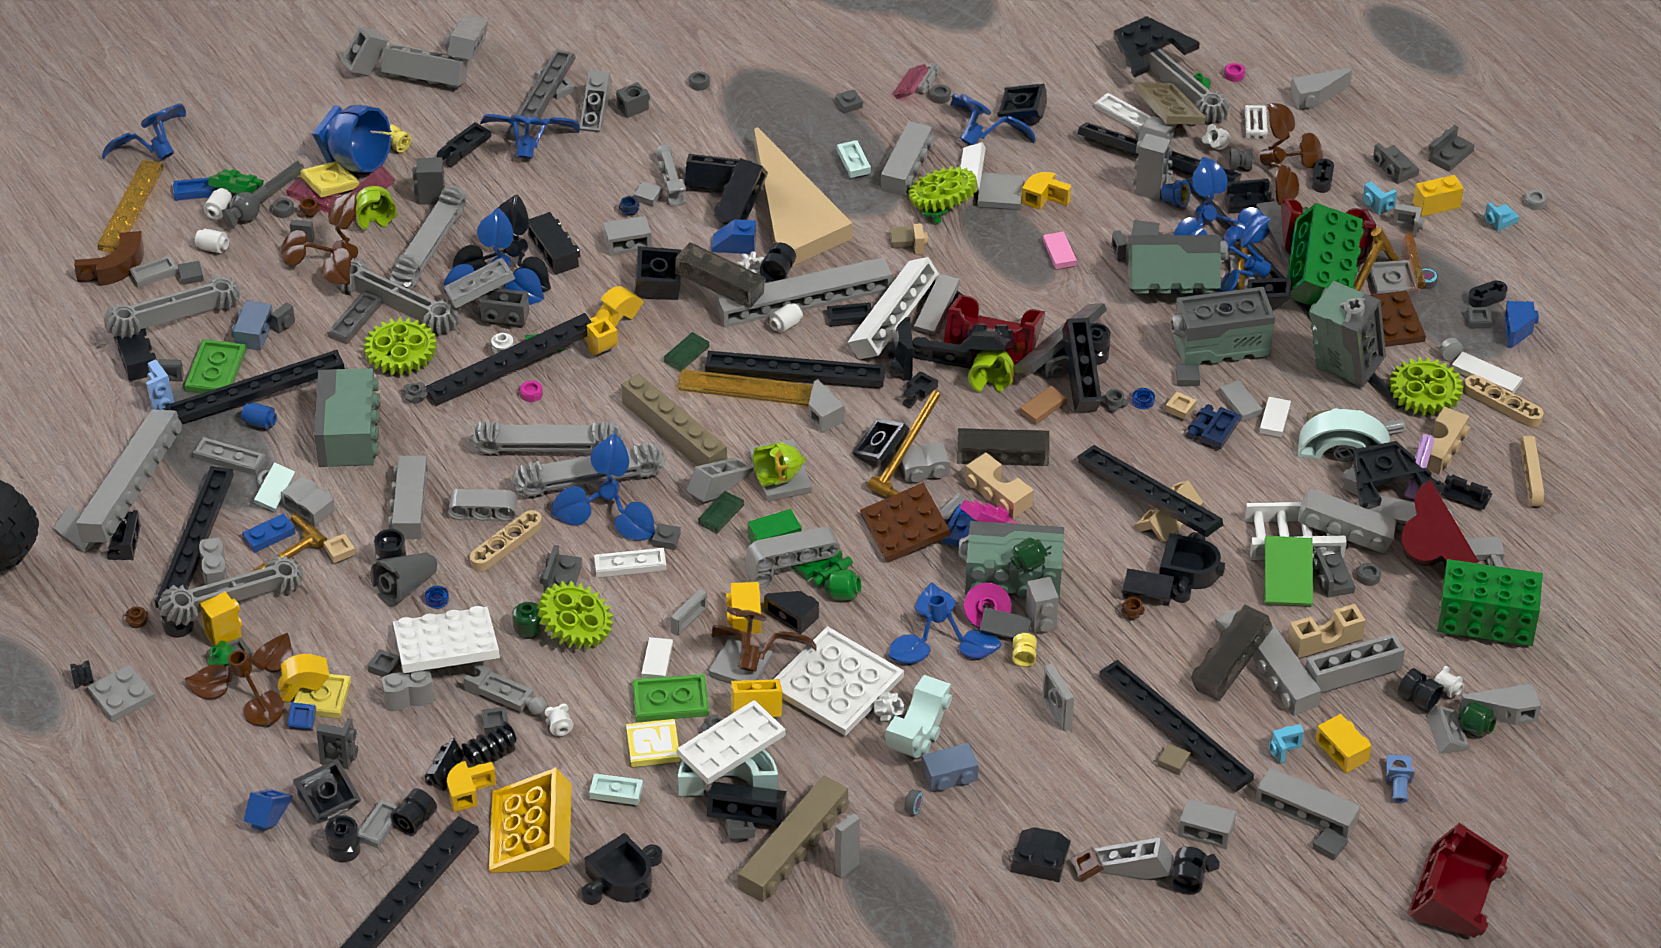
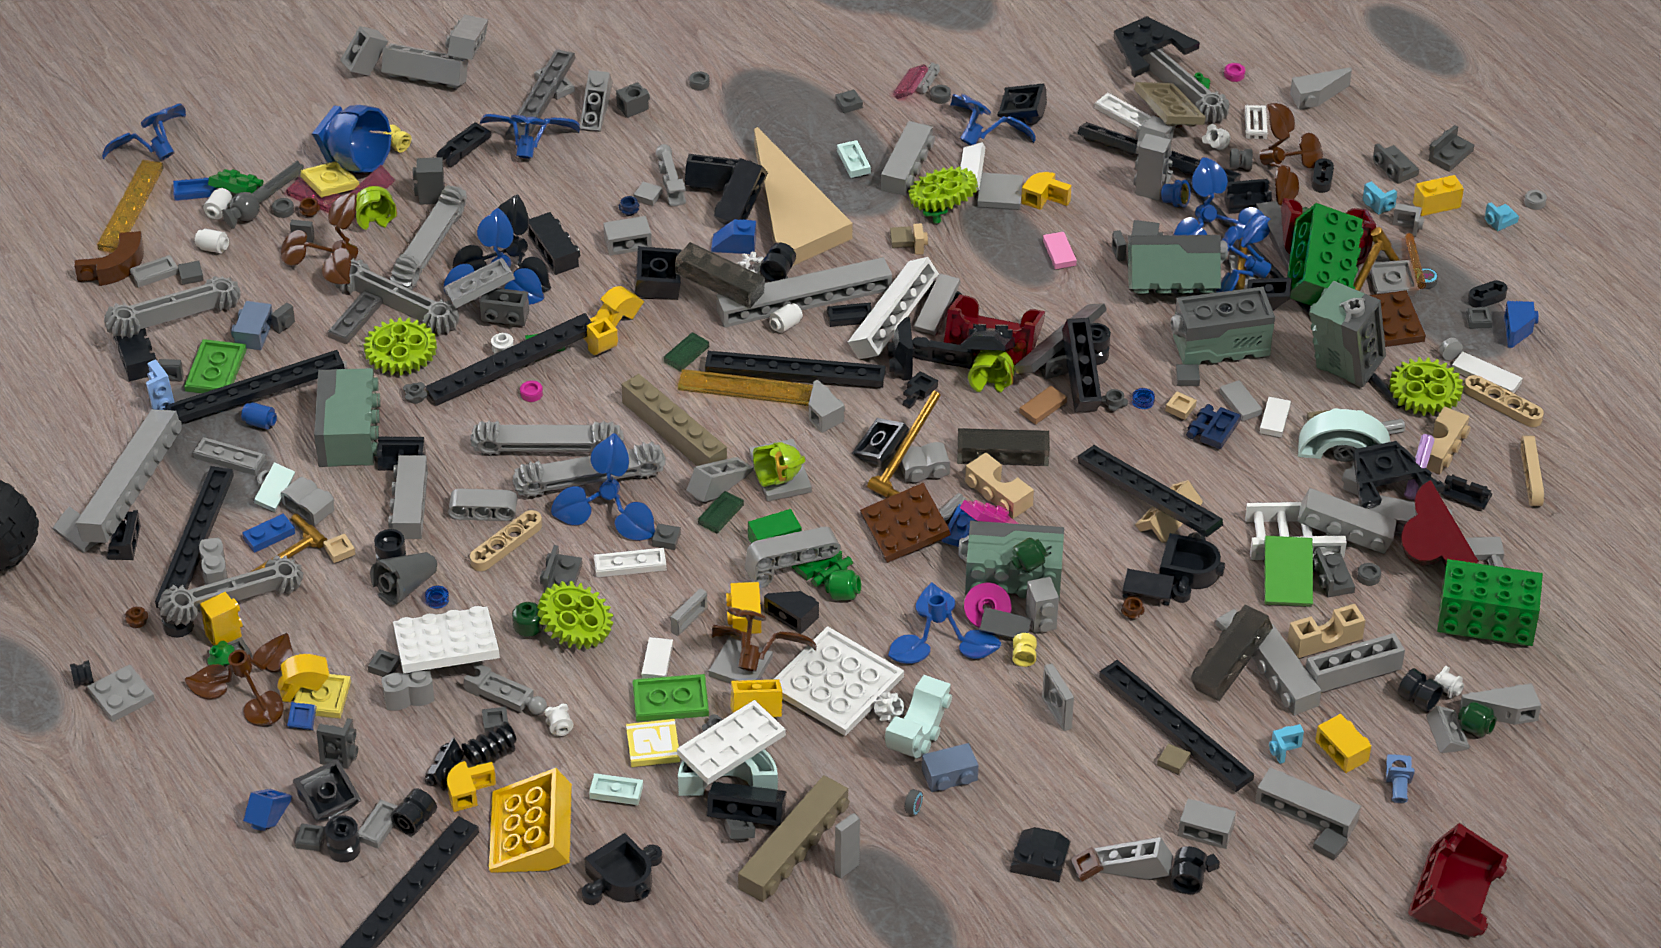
(310, 837): none -> dark grey tile
(392, 447): none -> black hinge

